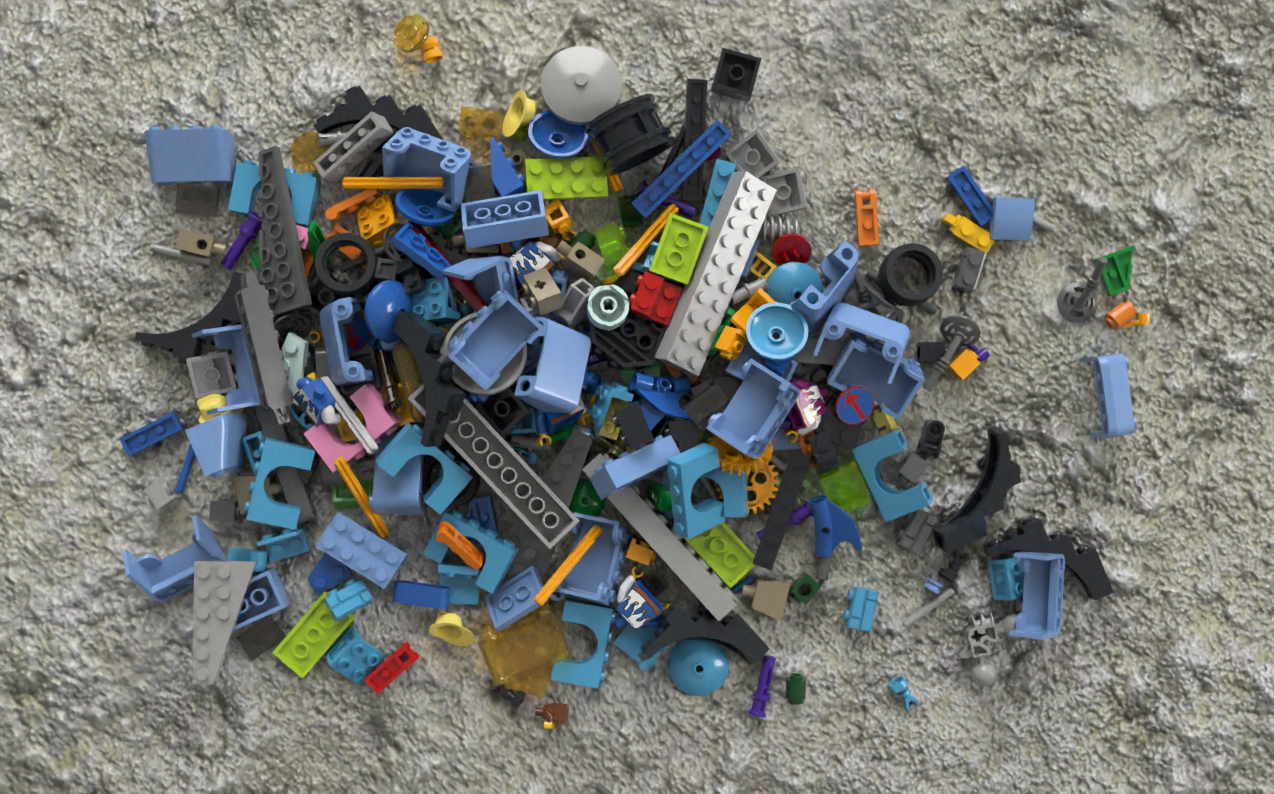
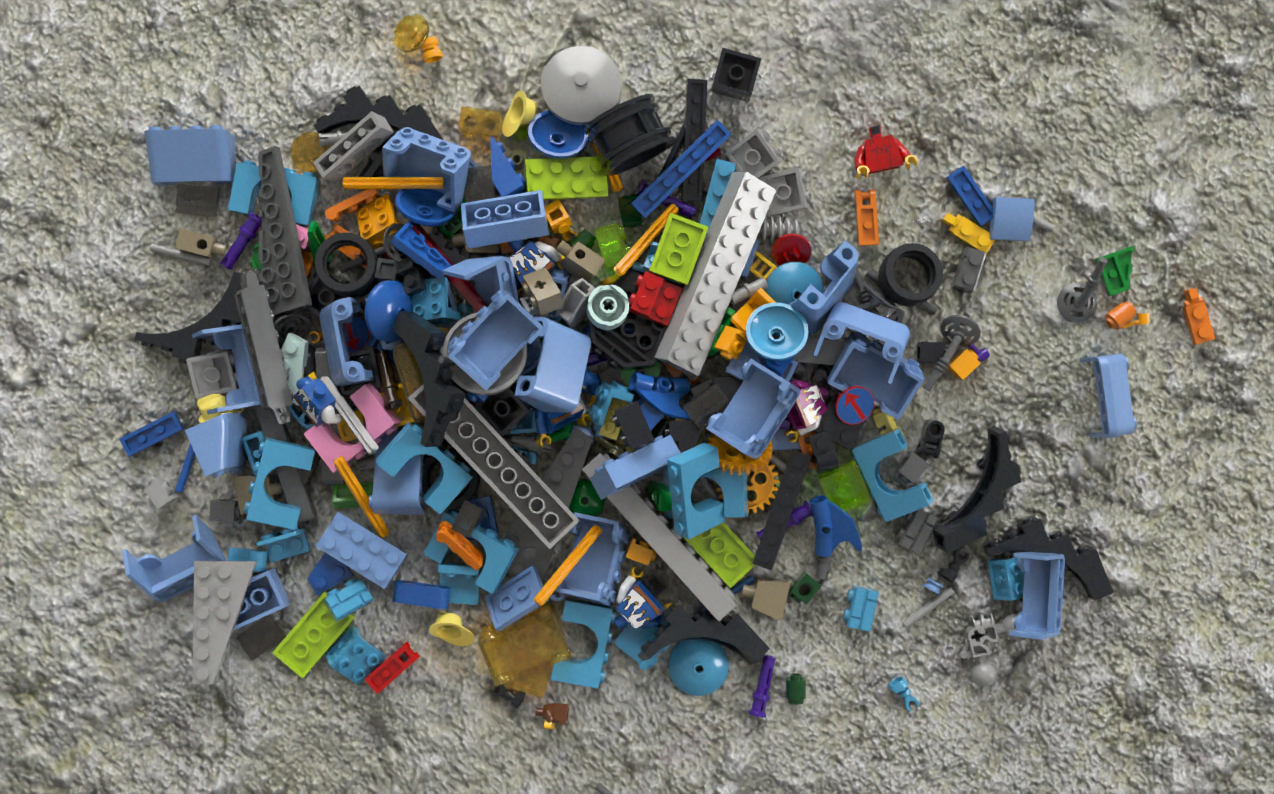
(468, 519): none -> clear smoke slope
(881, 154): none -> red torso
(1197, 317): none -> orange hinge

